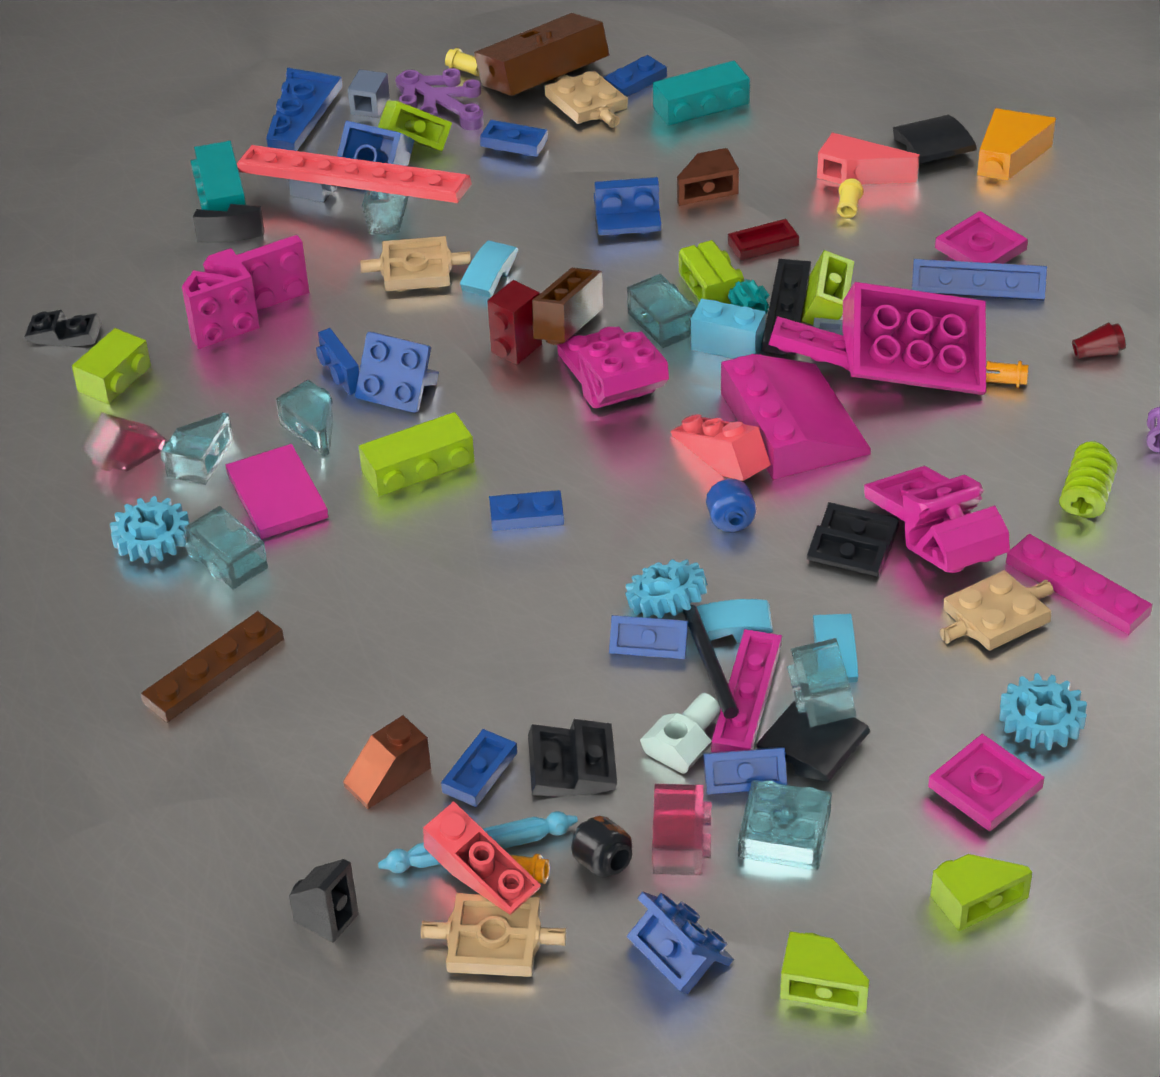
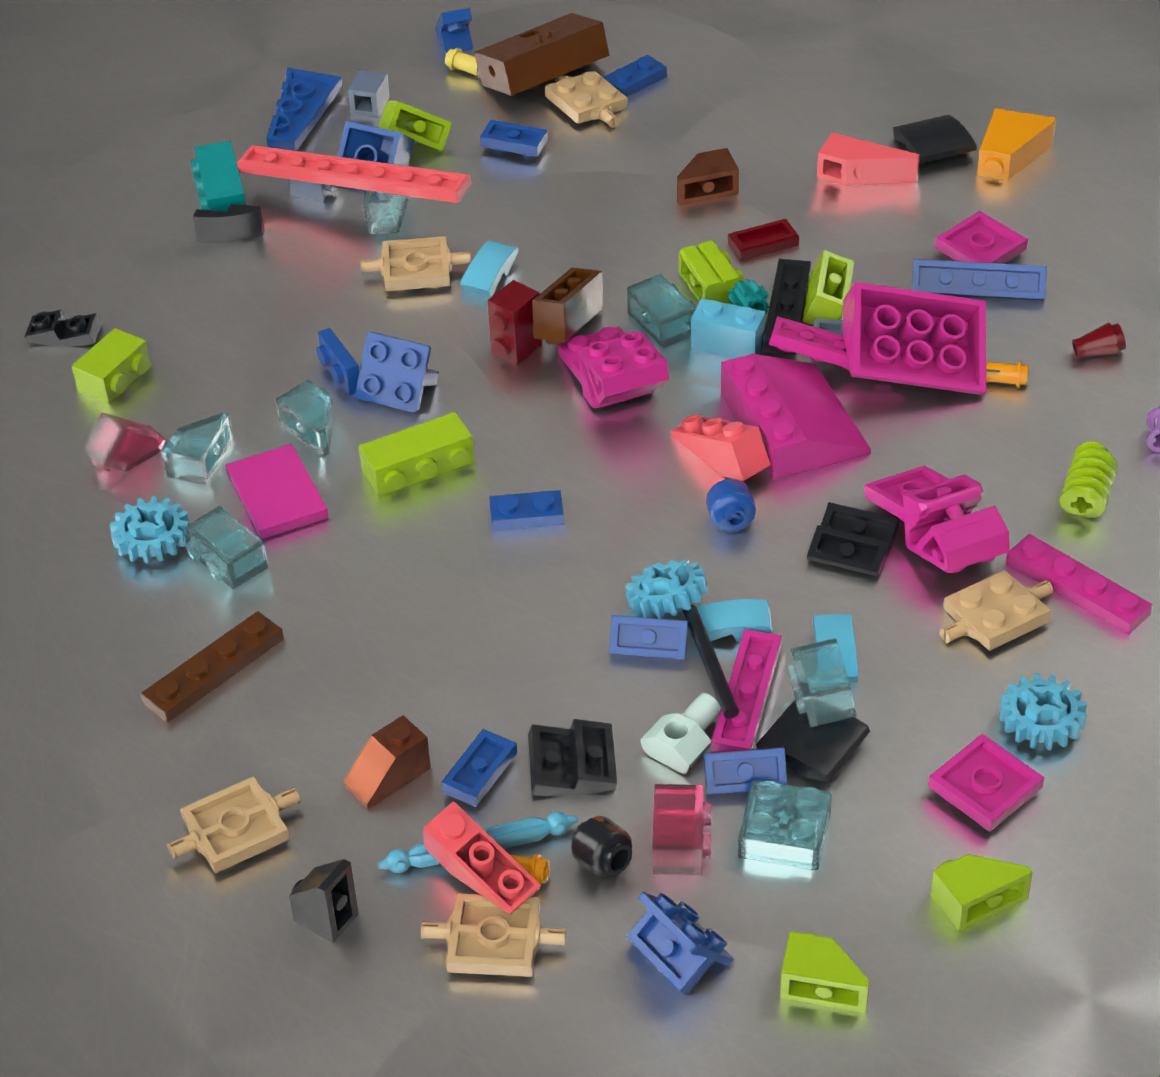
(234, 824): none -> tan plate
(235, 287): dark pink piece -> none
(413, 83): medium lavender plant -> none
(454, 30): none -> blue slope
(627, 206): blue bracket -> none
(701, 93): teal brick -> none
(850, 193): light yellow pin -> none

